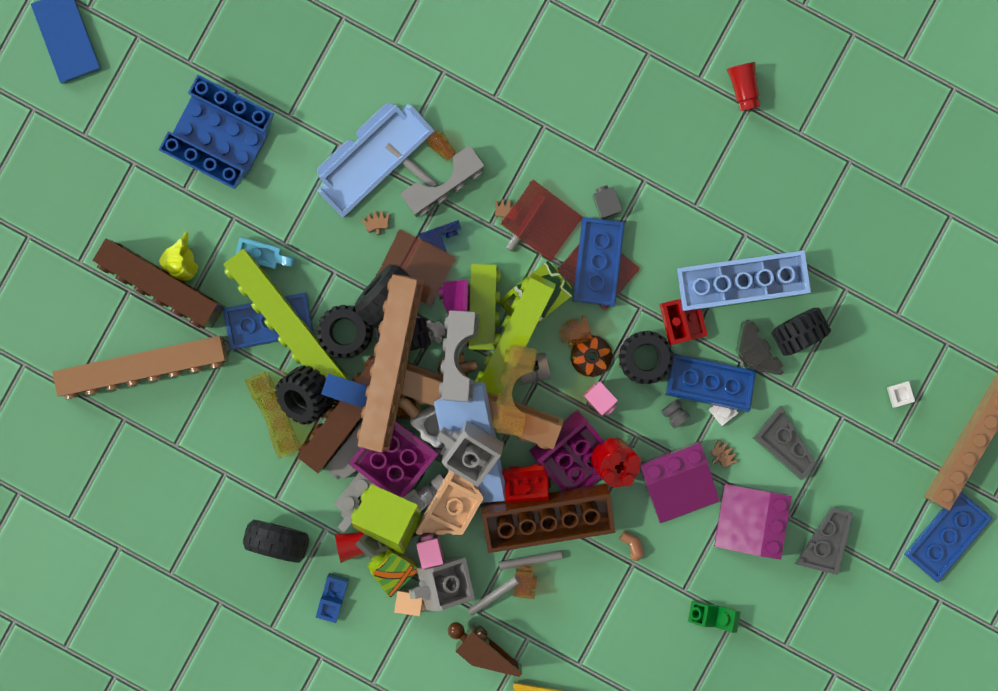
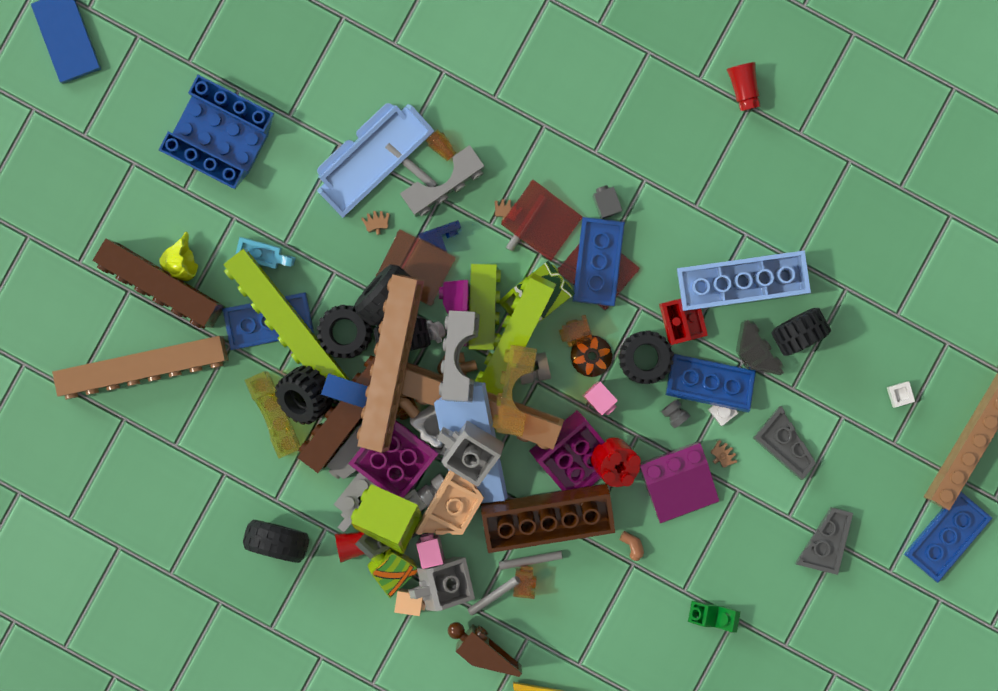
(332, 598): blue slope -> none
(526, 484): red bracket -> none
(752, 521): magenta slope -> none

